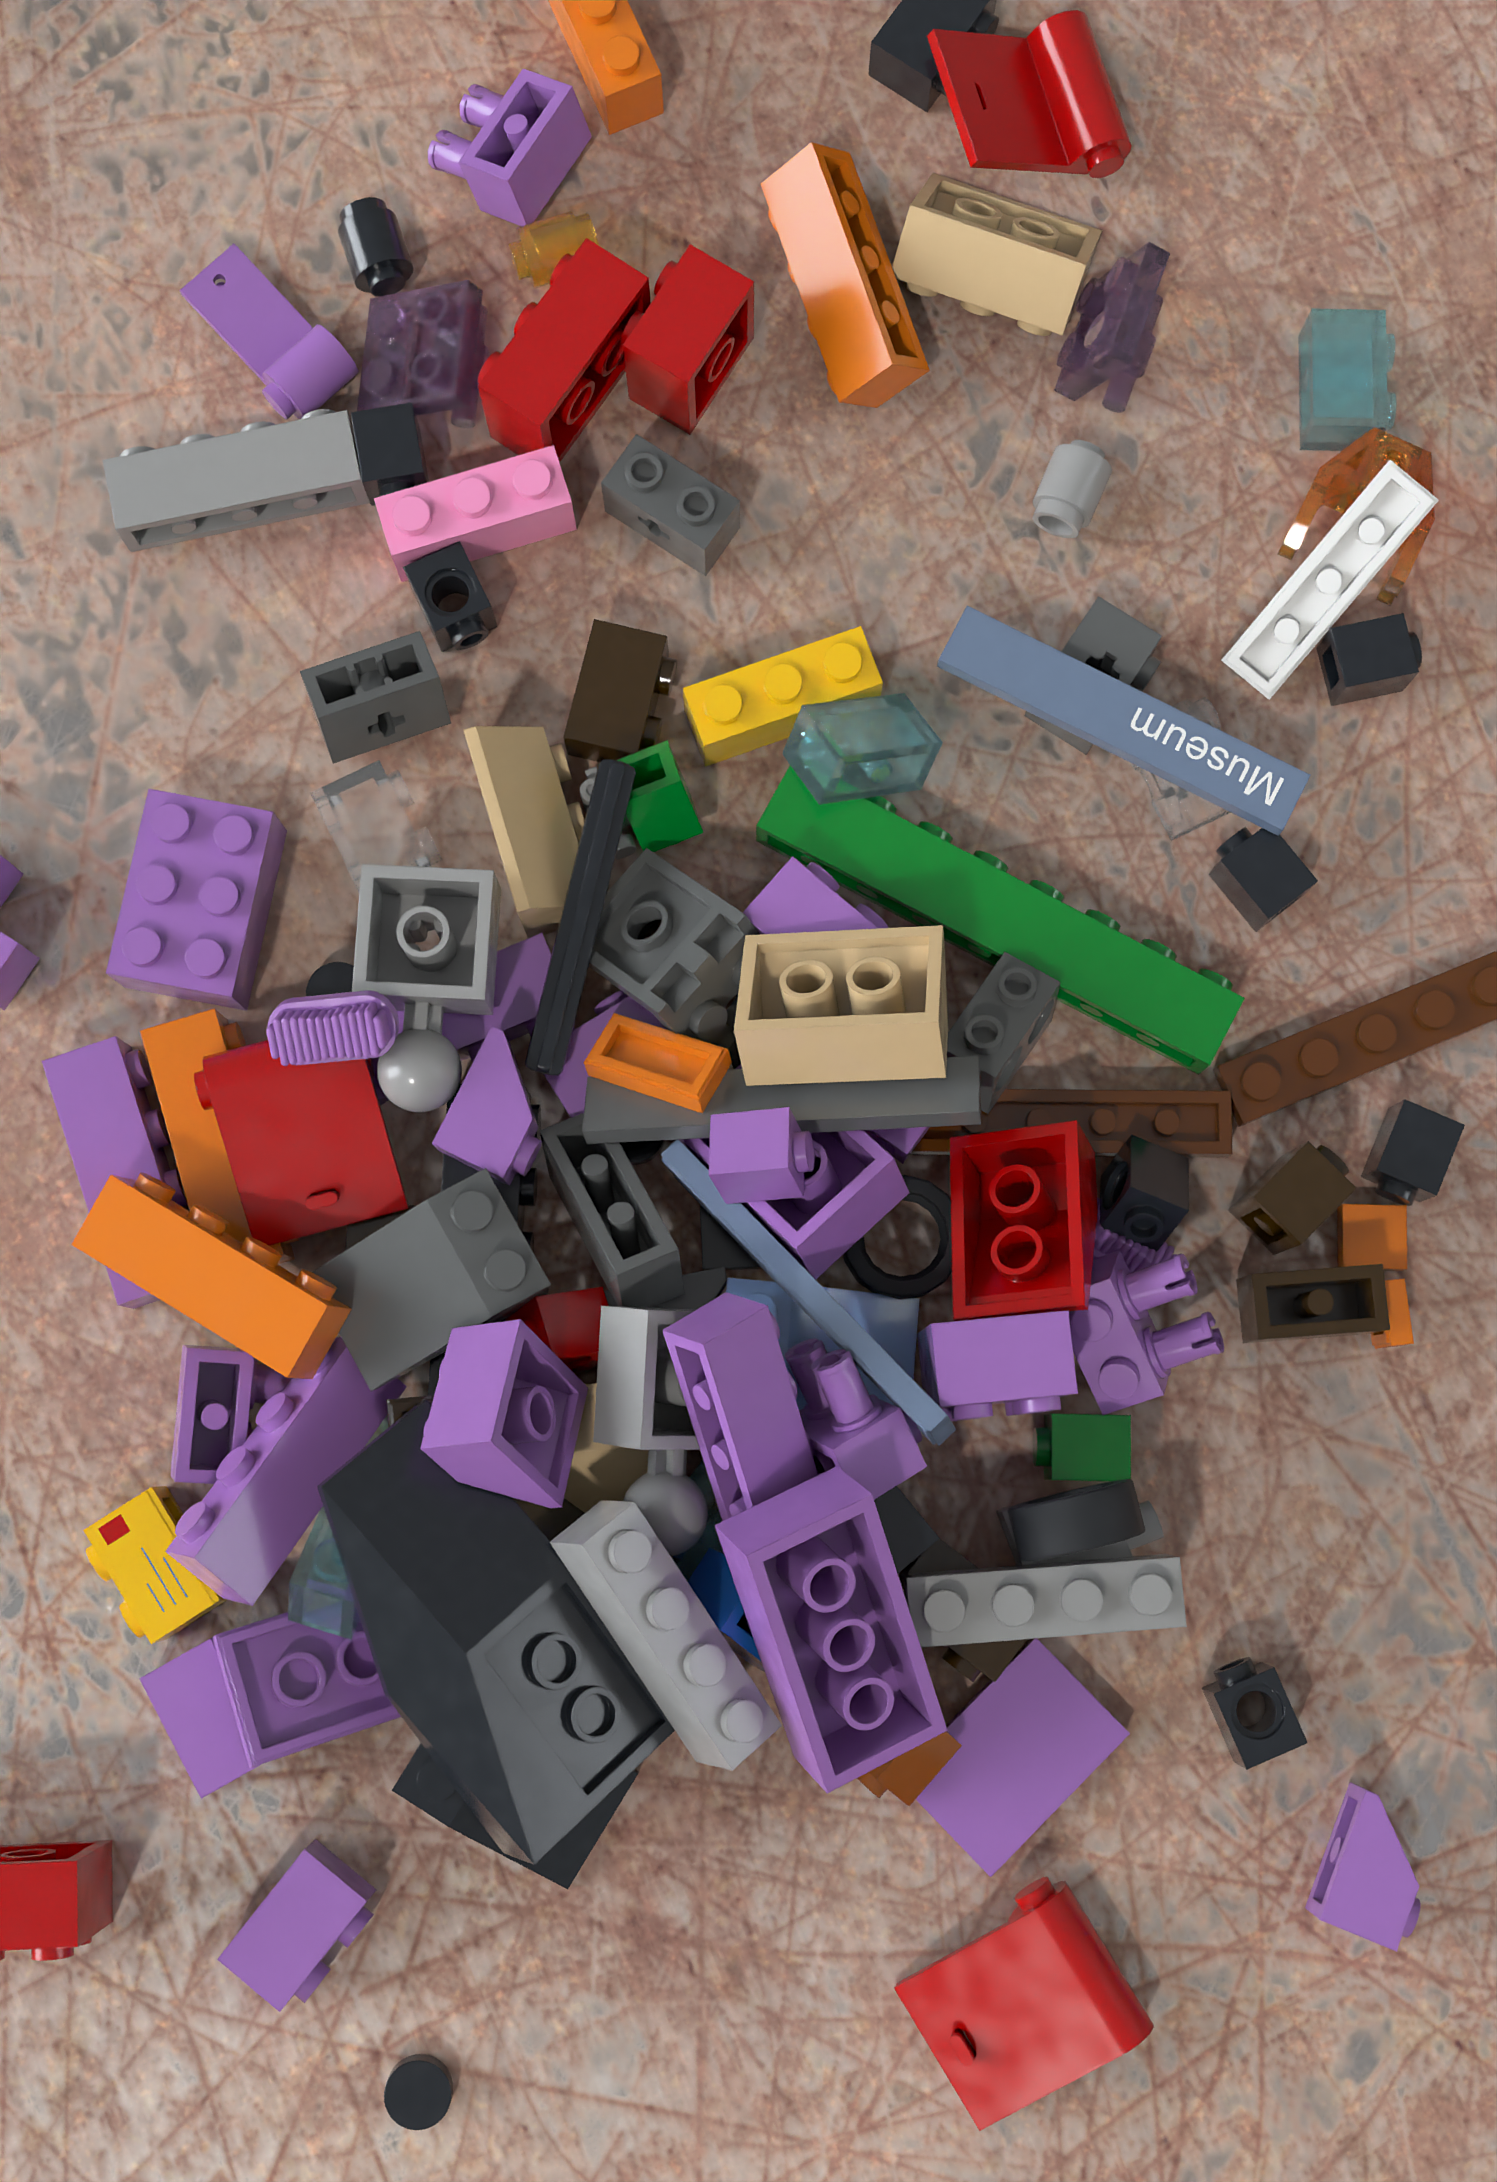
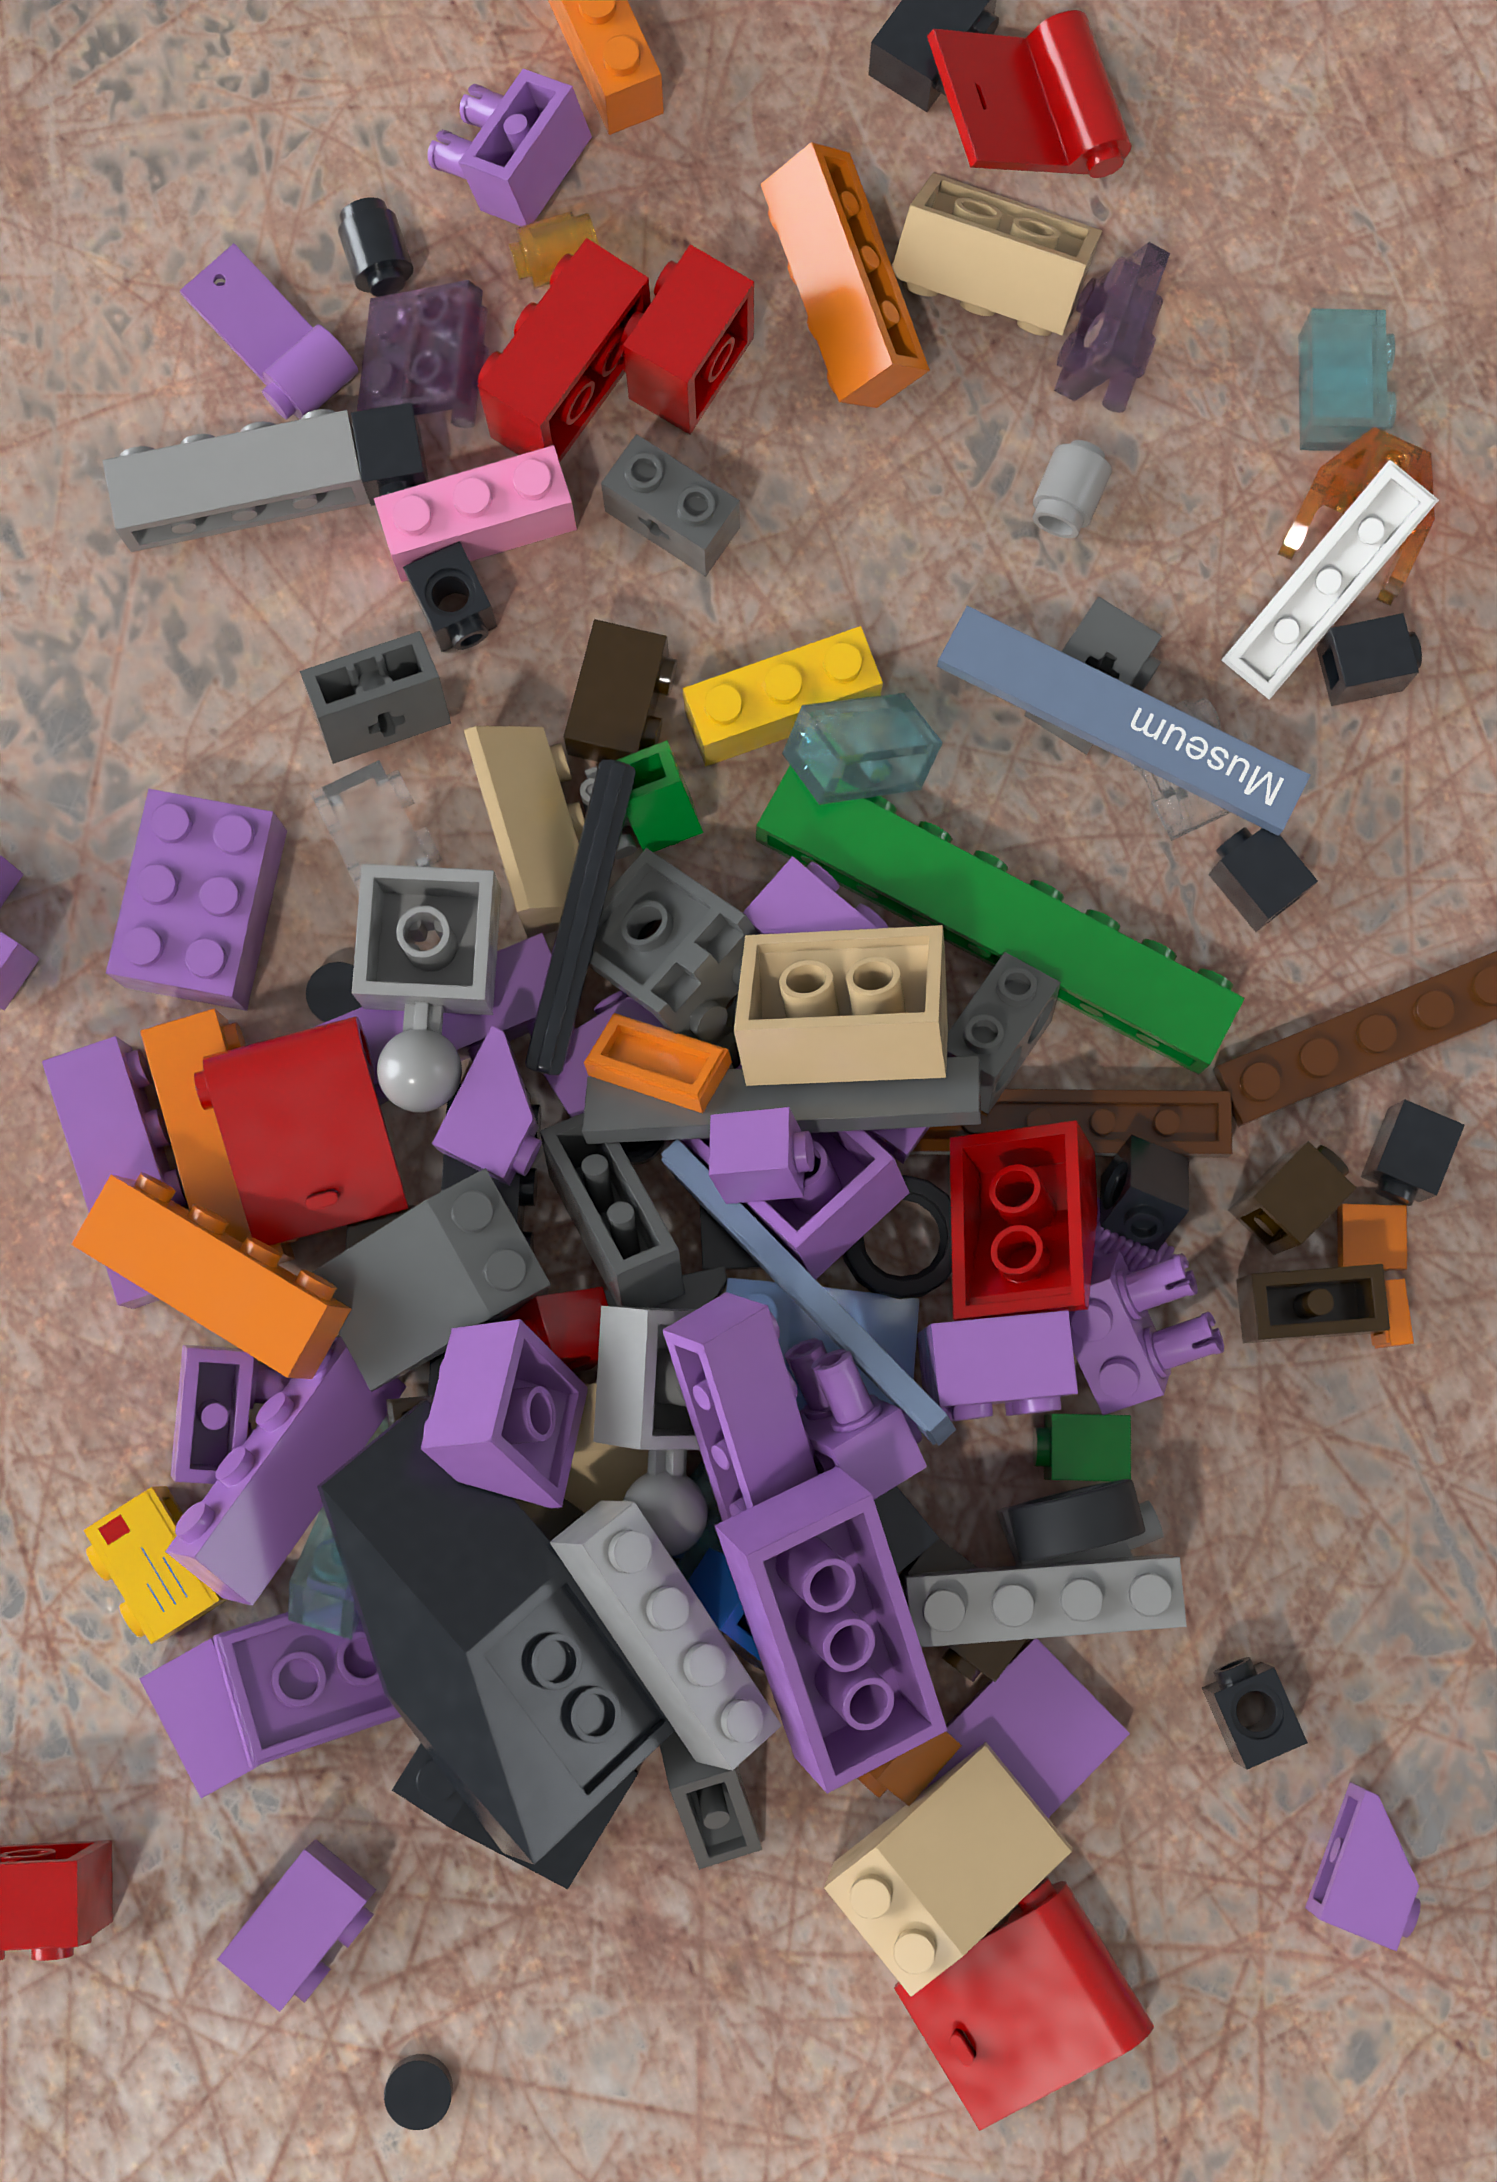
(332, 1028): medium lavender piece -> none
(710, 1806): none -> dark grey slope
(946, 1868): none -> tan slope

